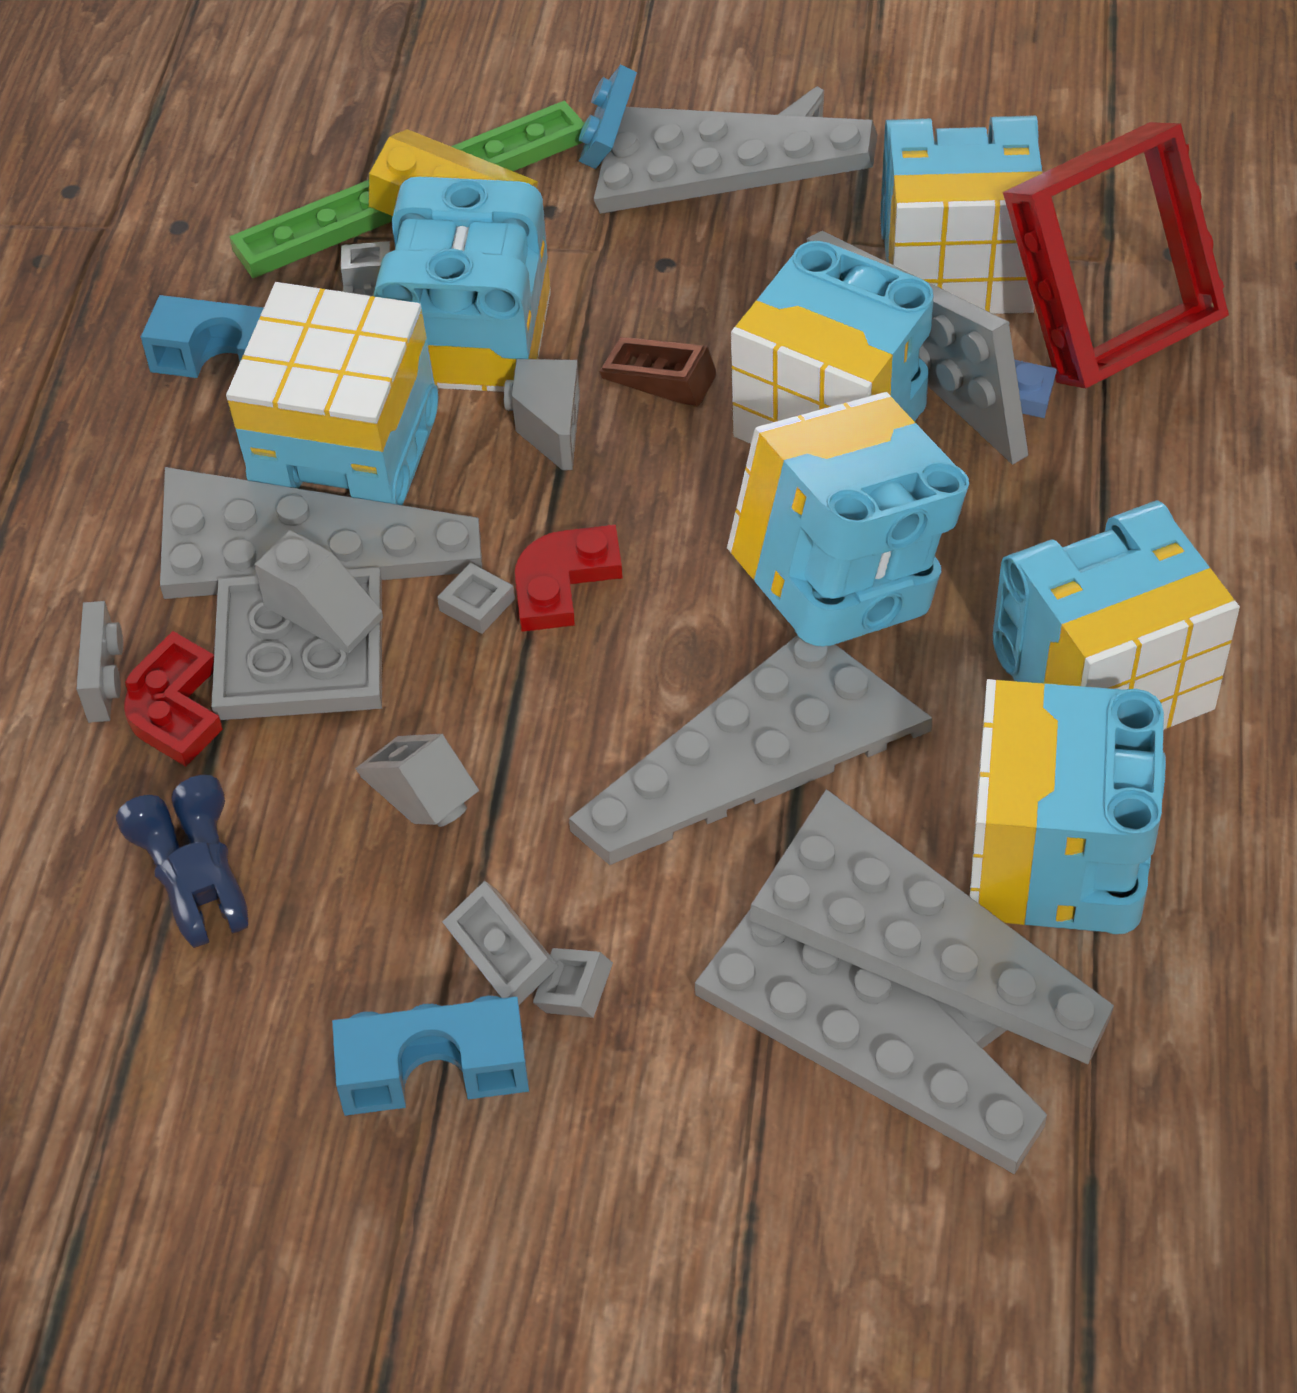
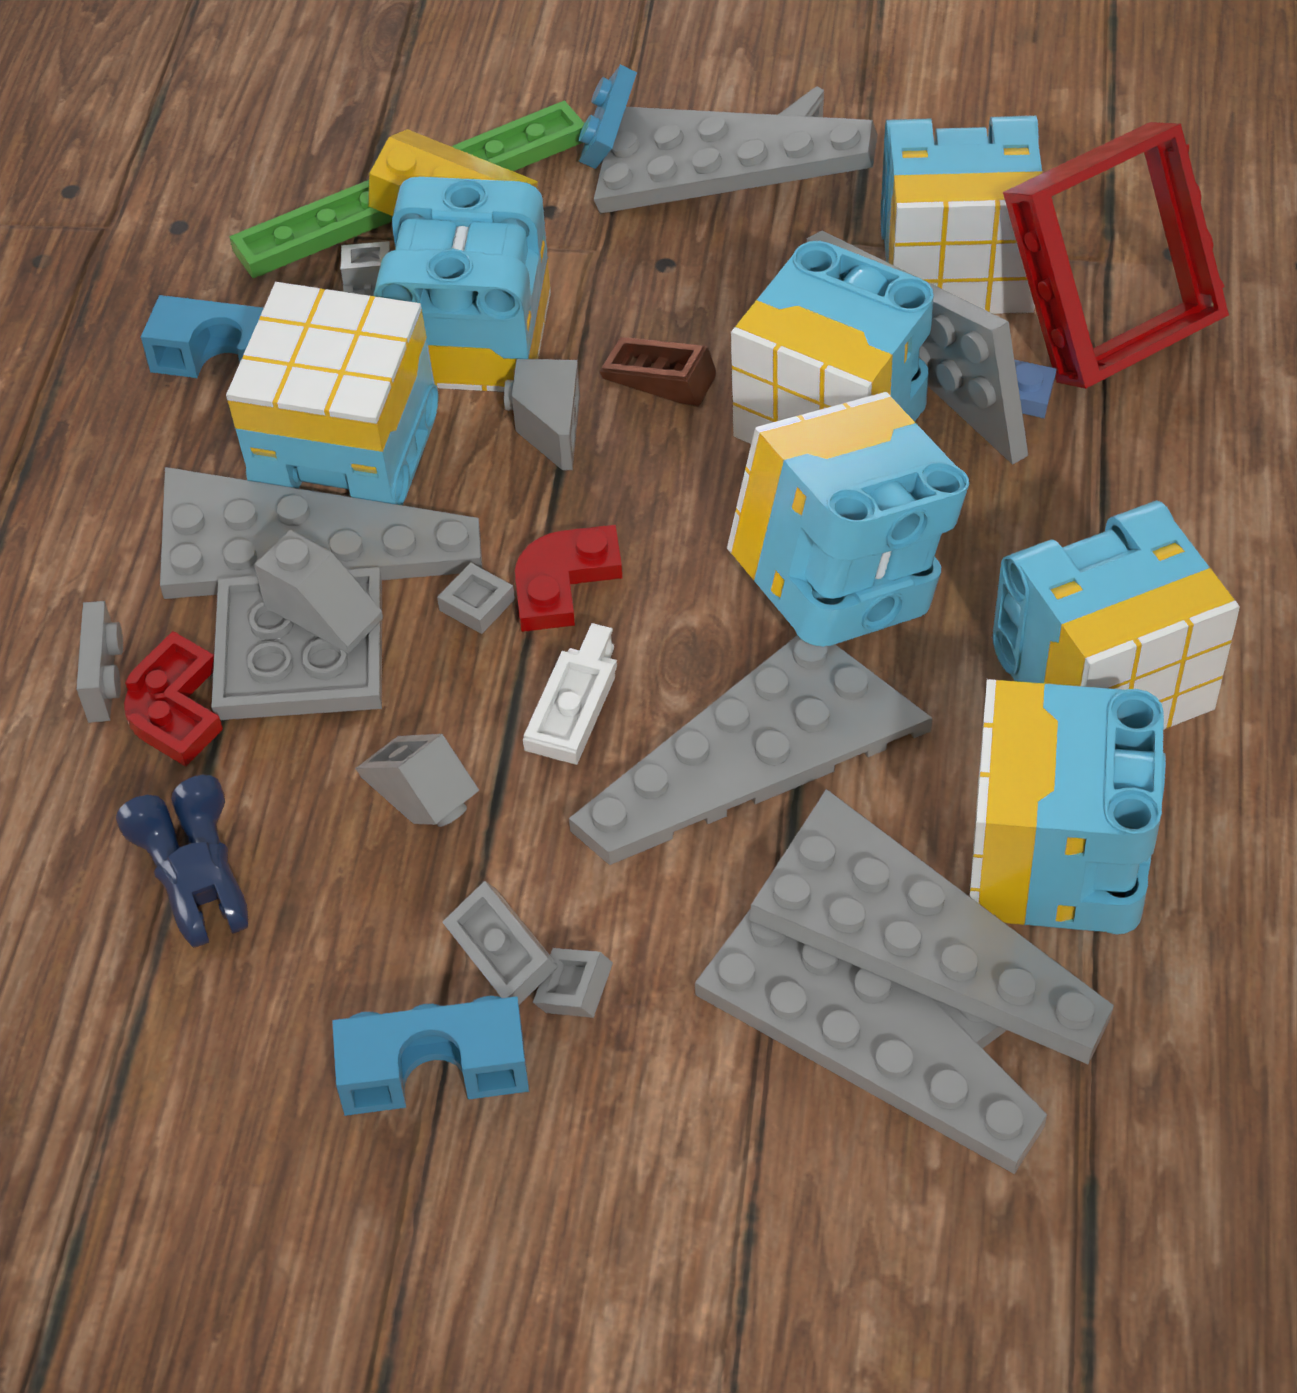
(573, 698): none -> white hinge

